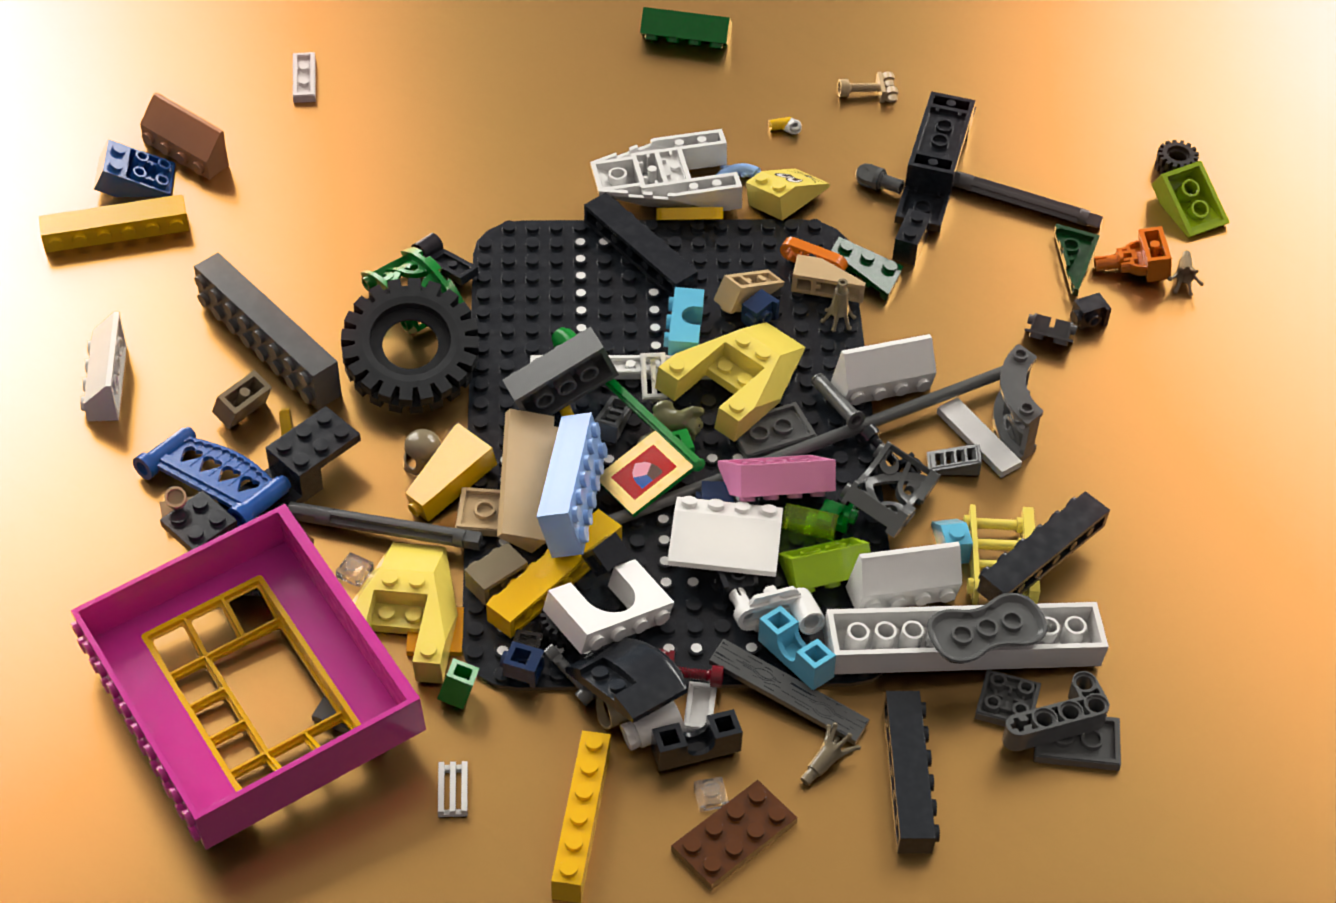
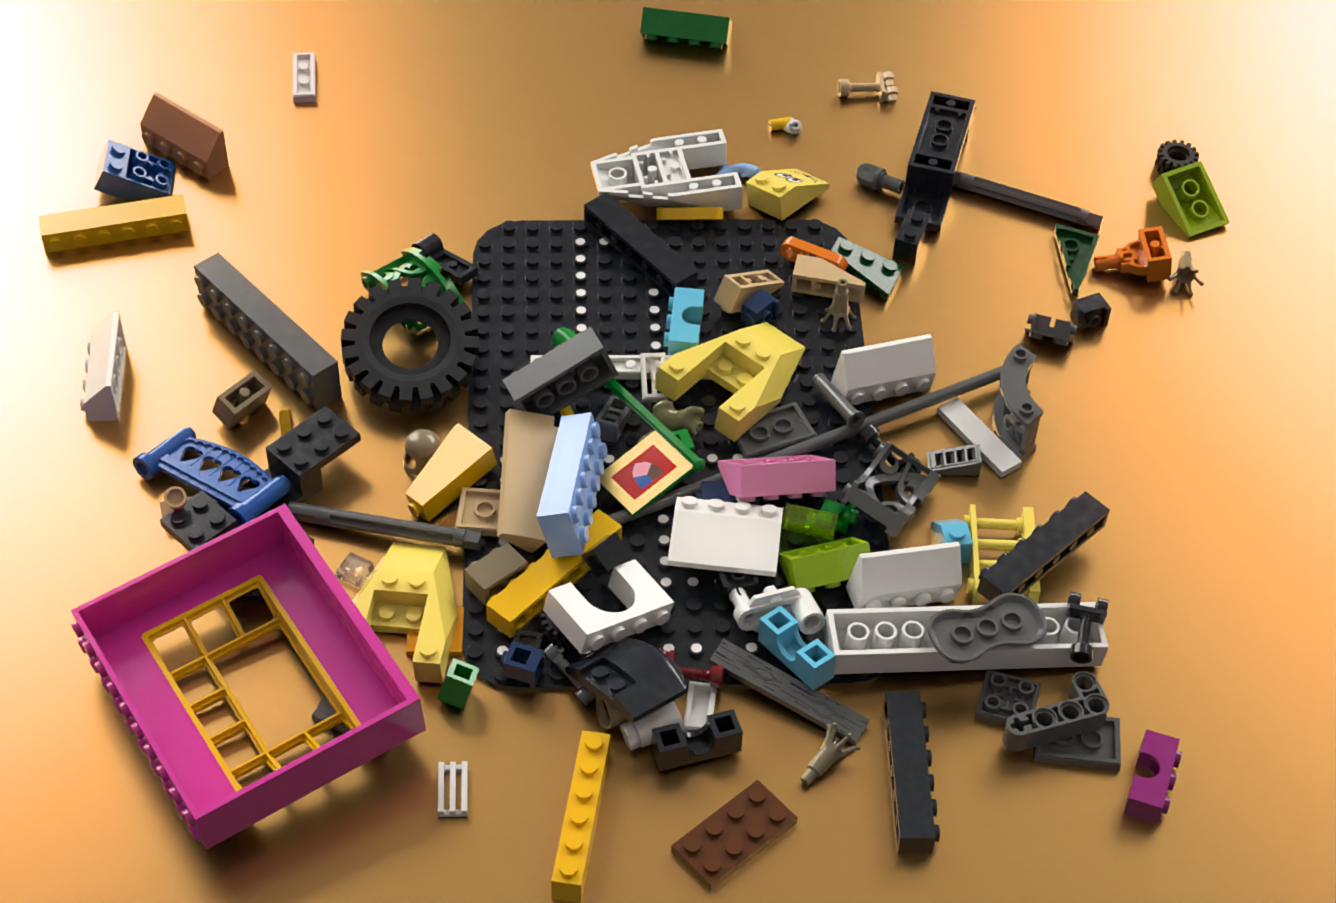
(710, 794): clear plate -> none
(1081, 651): none -> black bar
(1148, 795): none -> magenta arch

